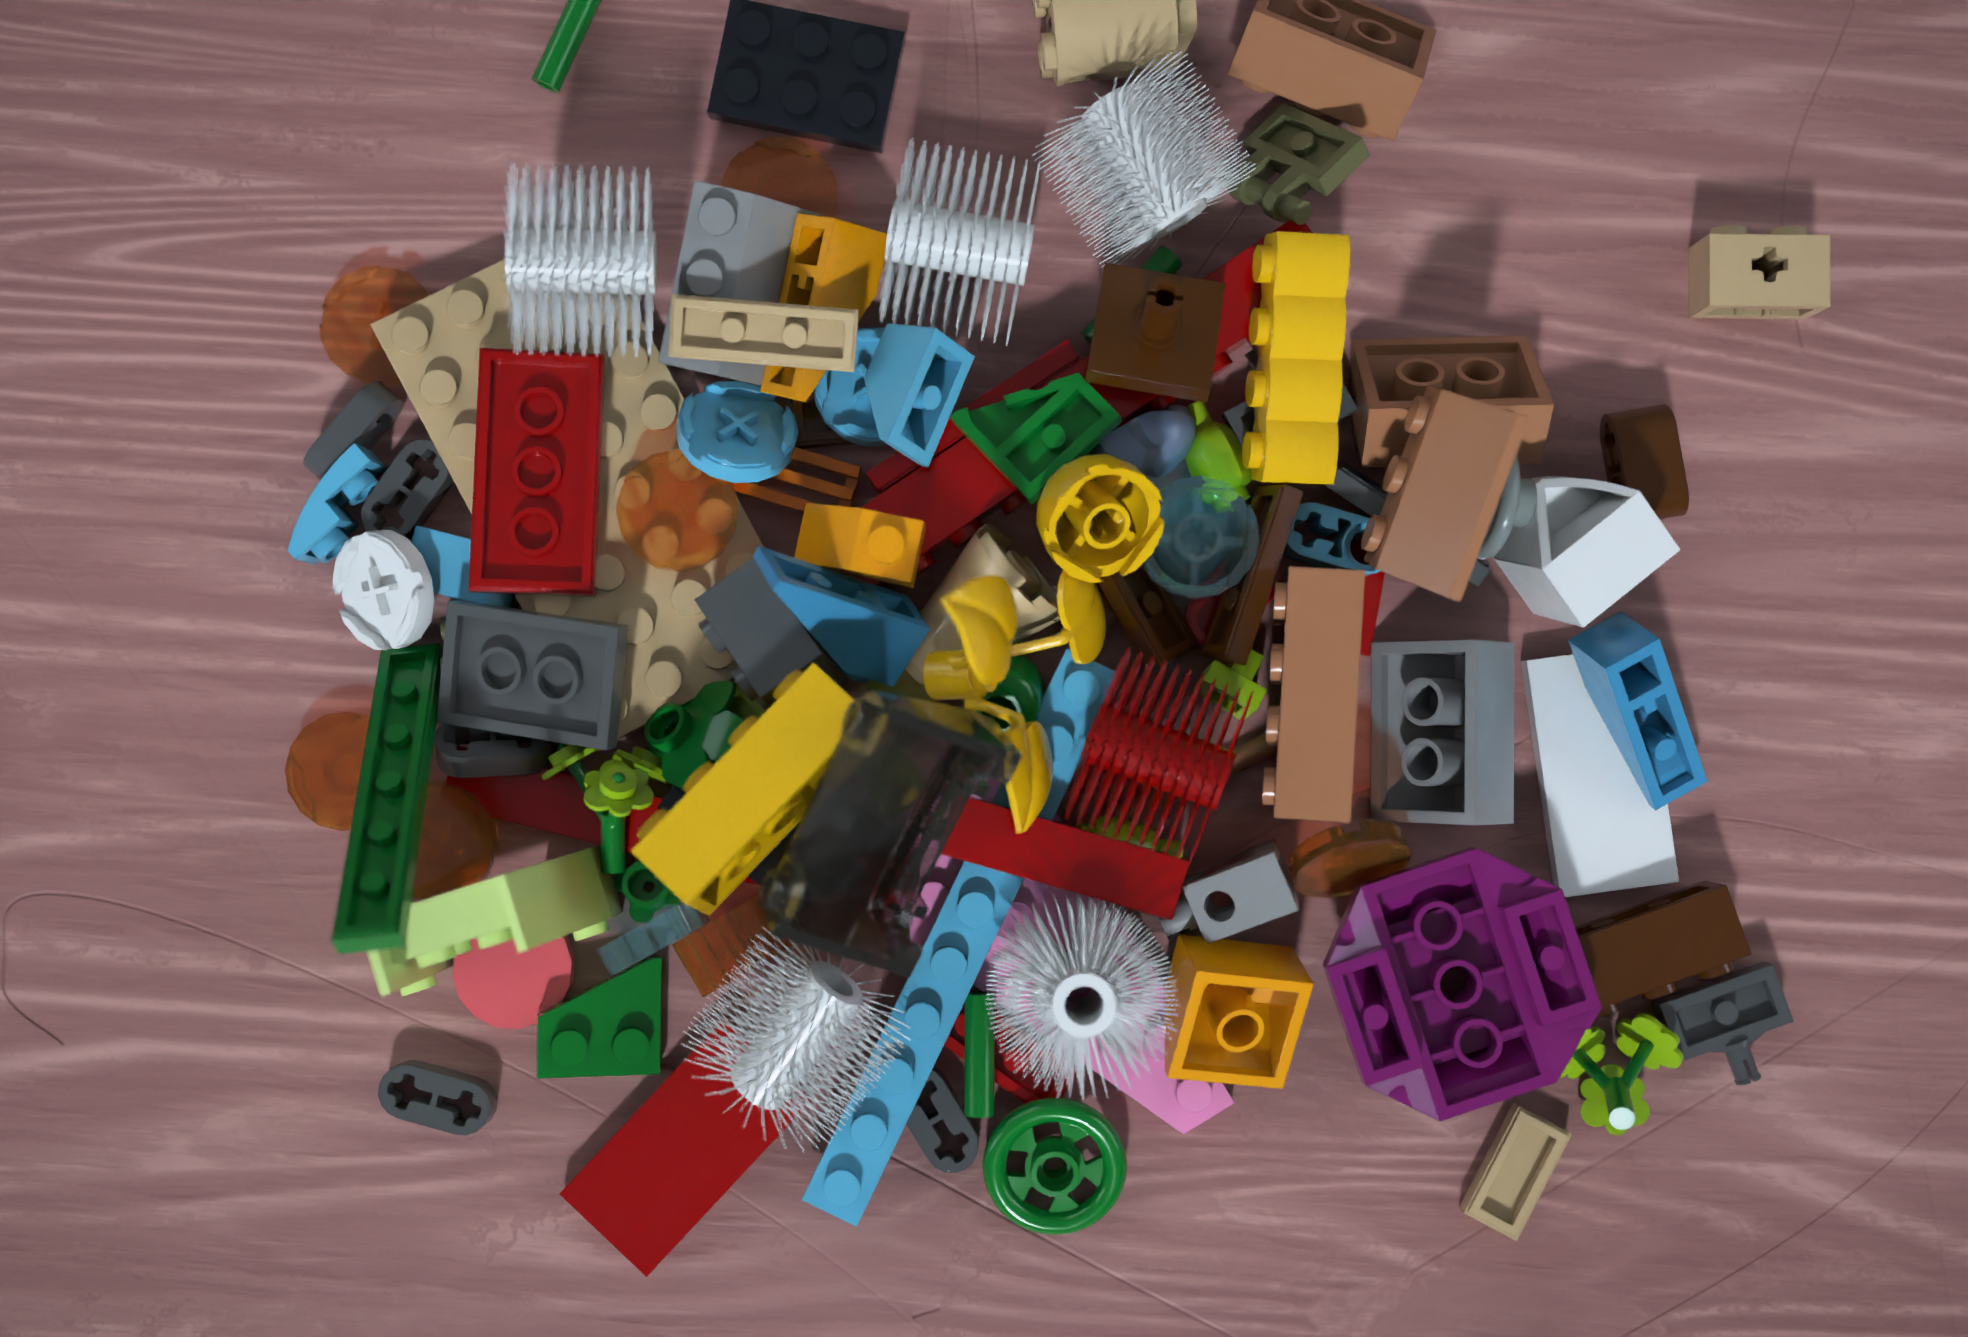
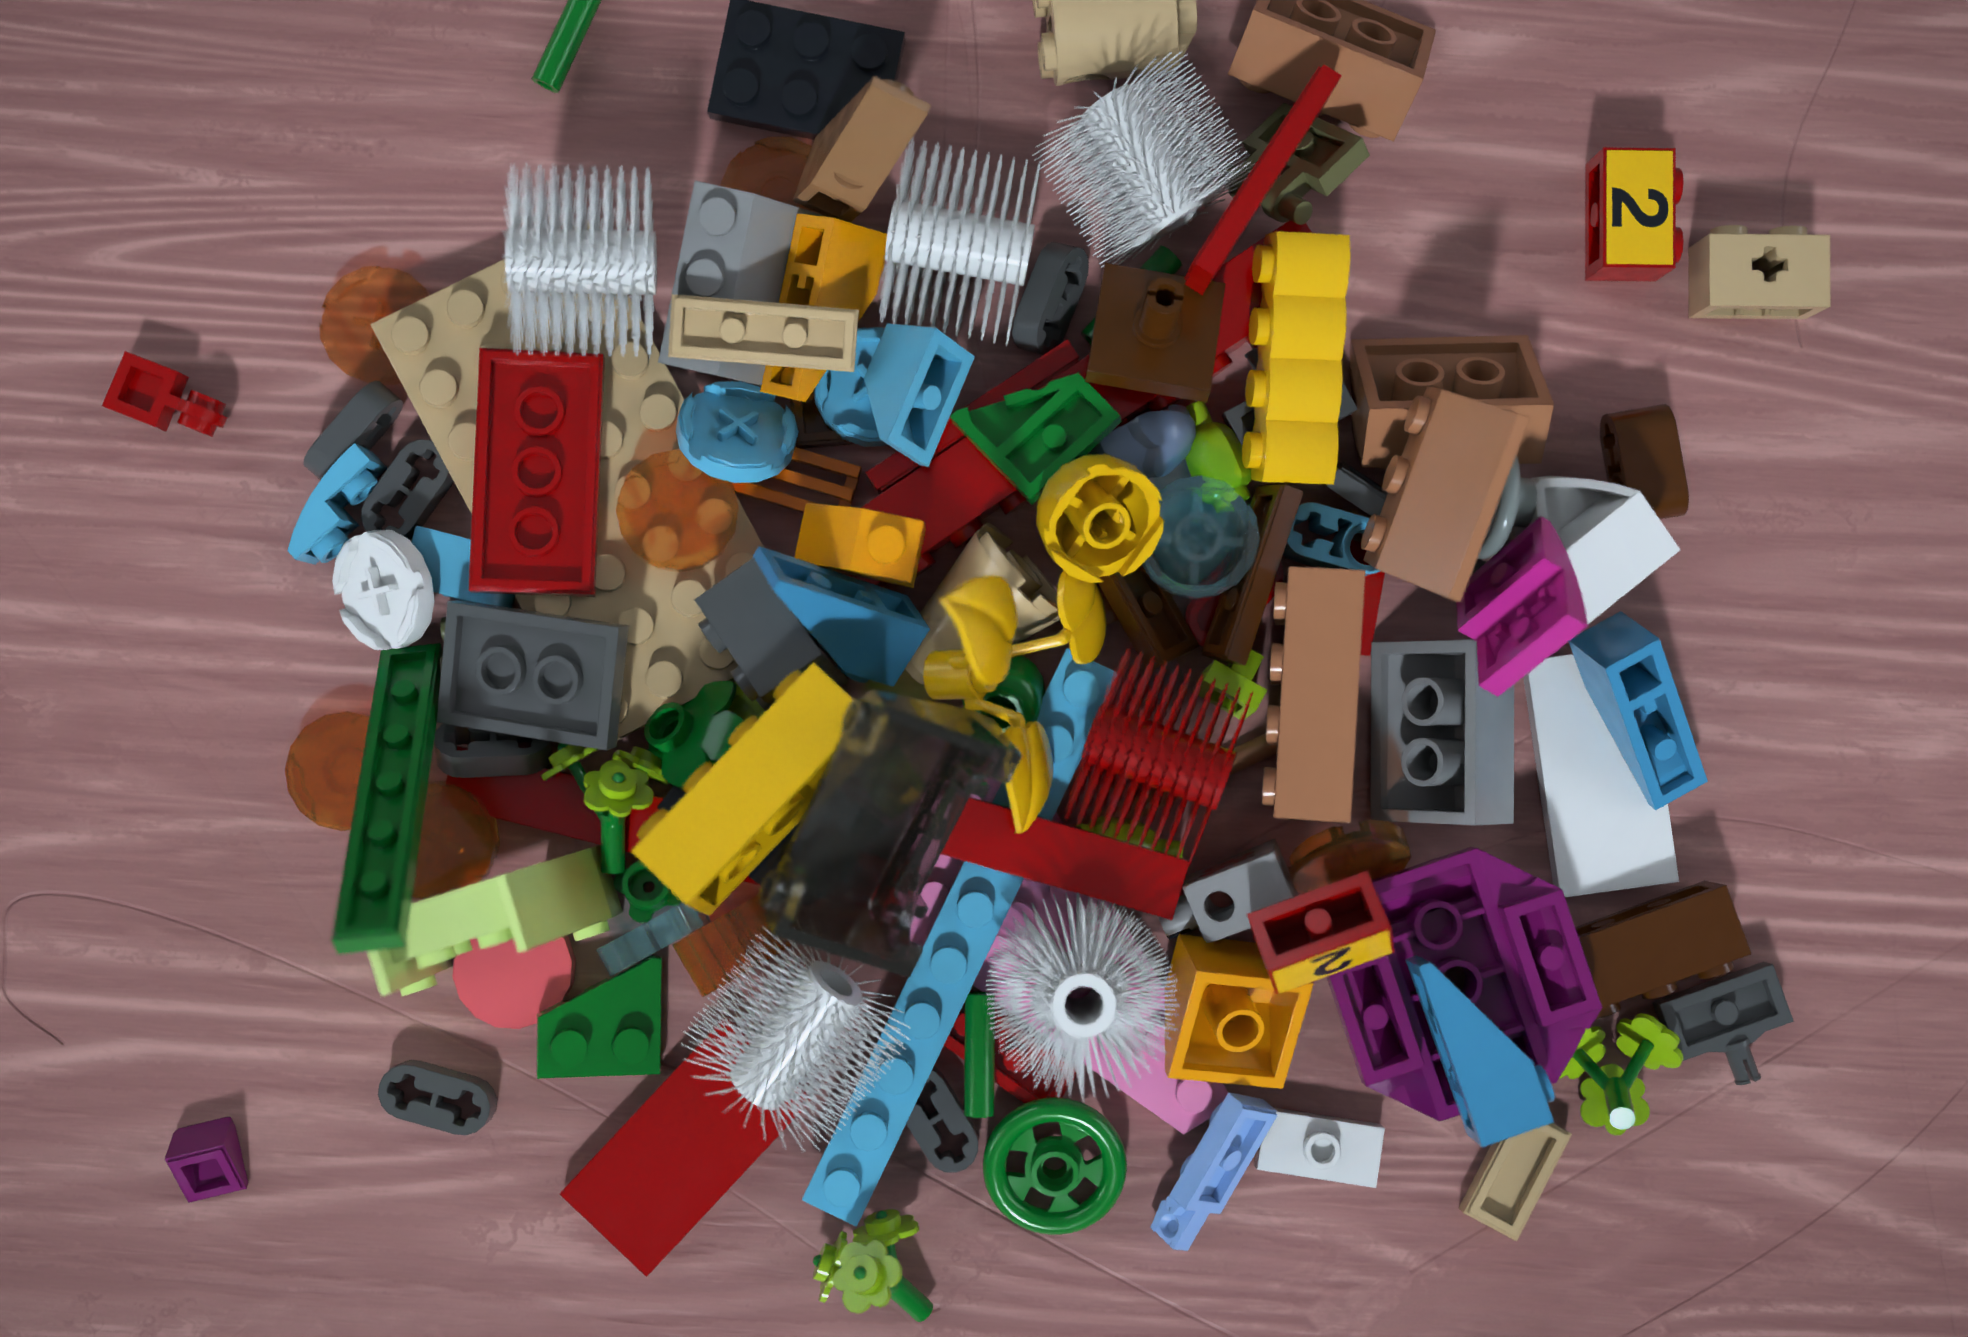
(154, 393): none -> red plate
(207, 1159): none -> magenta slope
(859, 149): none -> medium nougat slope
(870, 1268): none -> lime plant
(1050, 298): none -> dark grey beam
(1214, 1168): none -> light blue hinge
(1261, 179): none -> red tile
(1321, 932): none -> red brick
(1322, 1148): none -> white plate
(1488, 1075): none -> dark azure slope
(1521, 606): none -> dark pink slope
(1632, 214): none -> brick

